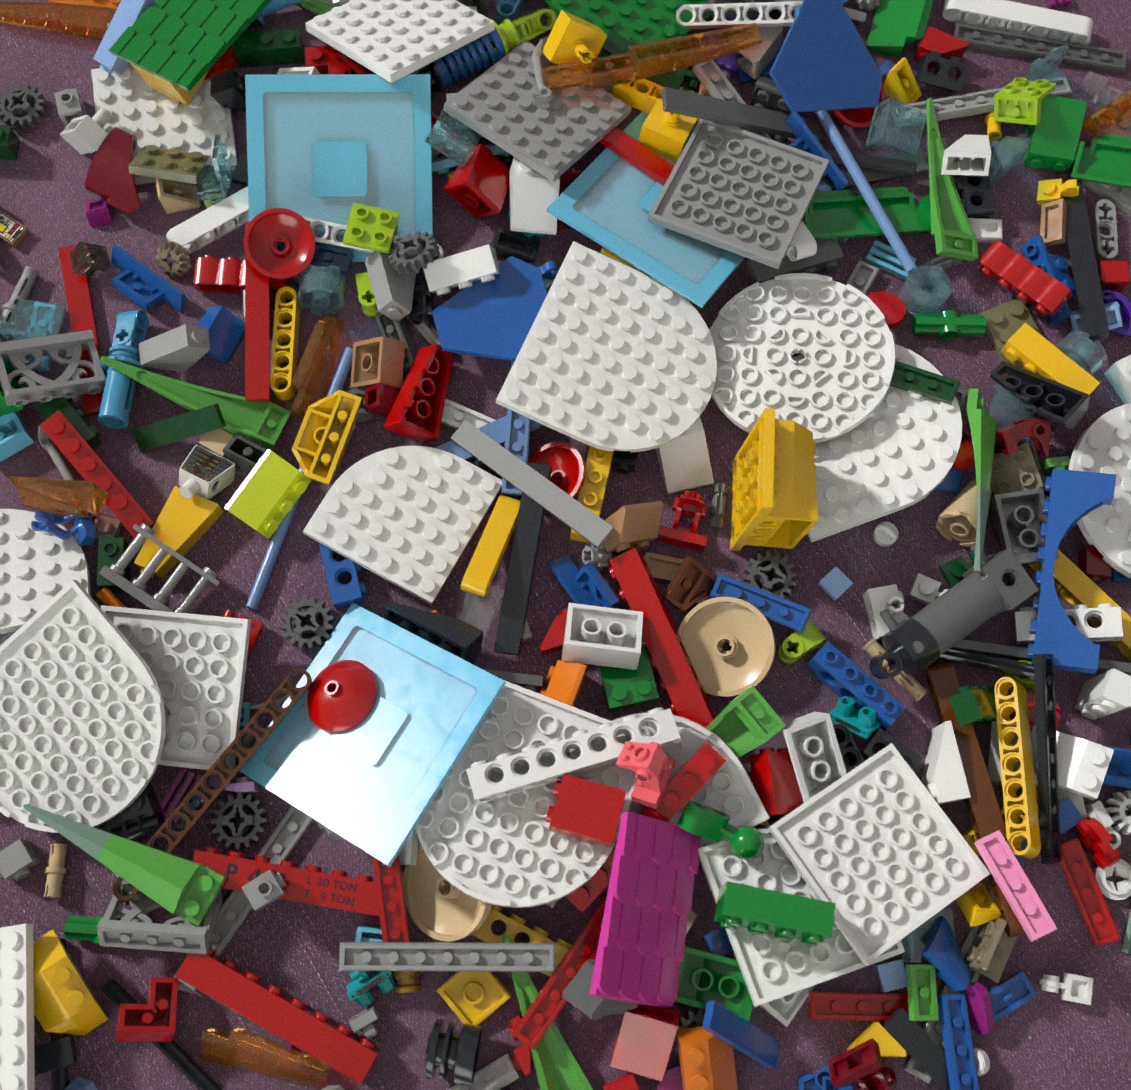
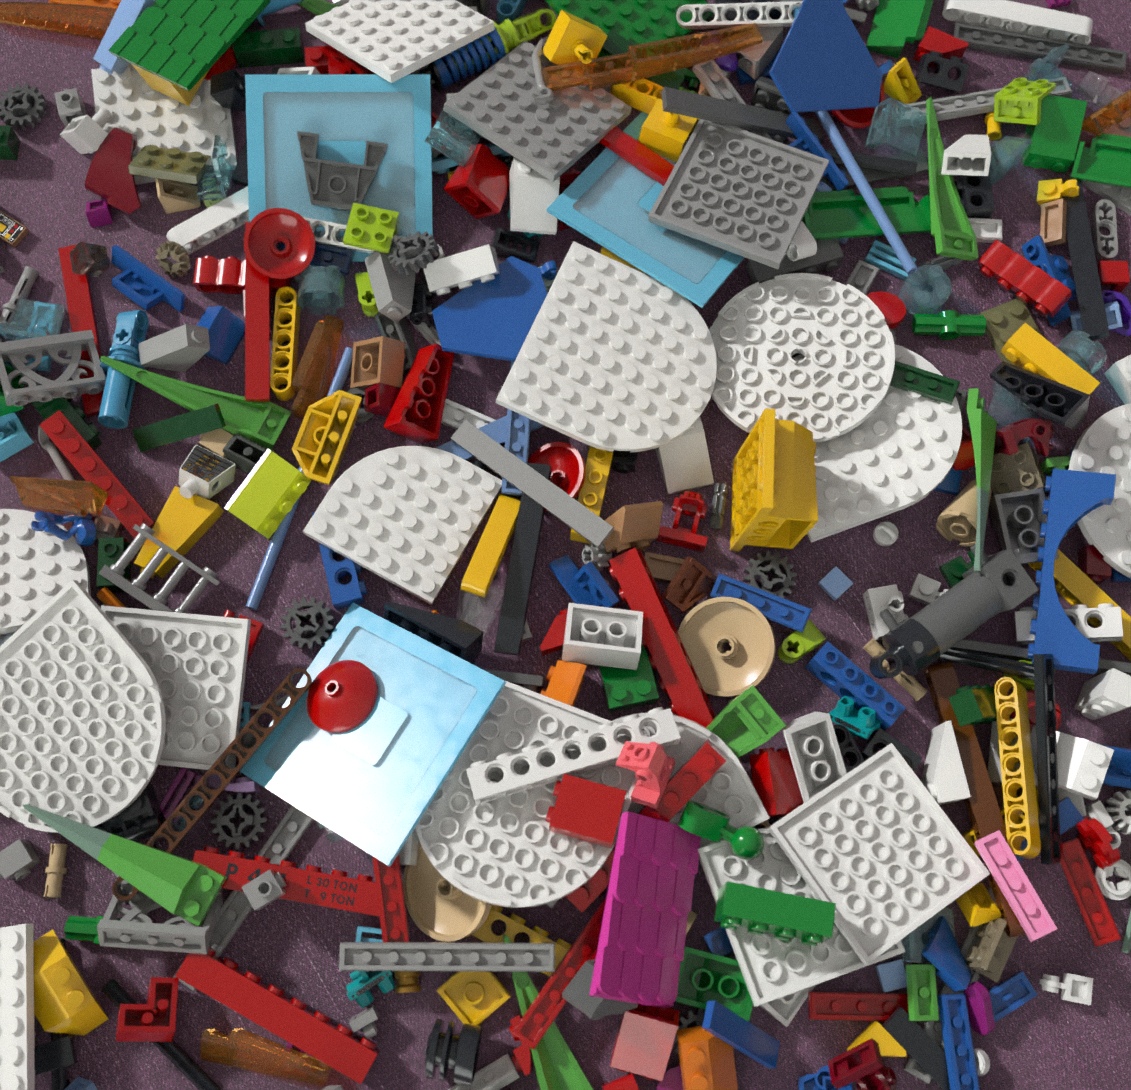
(338, 183): none -> dark grey wing

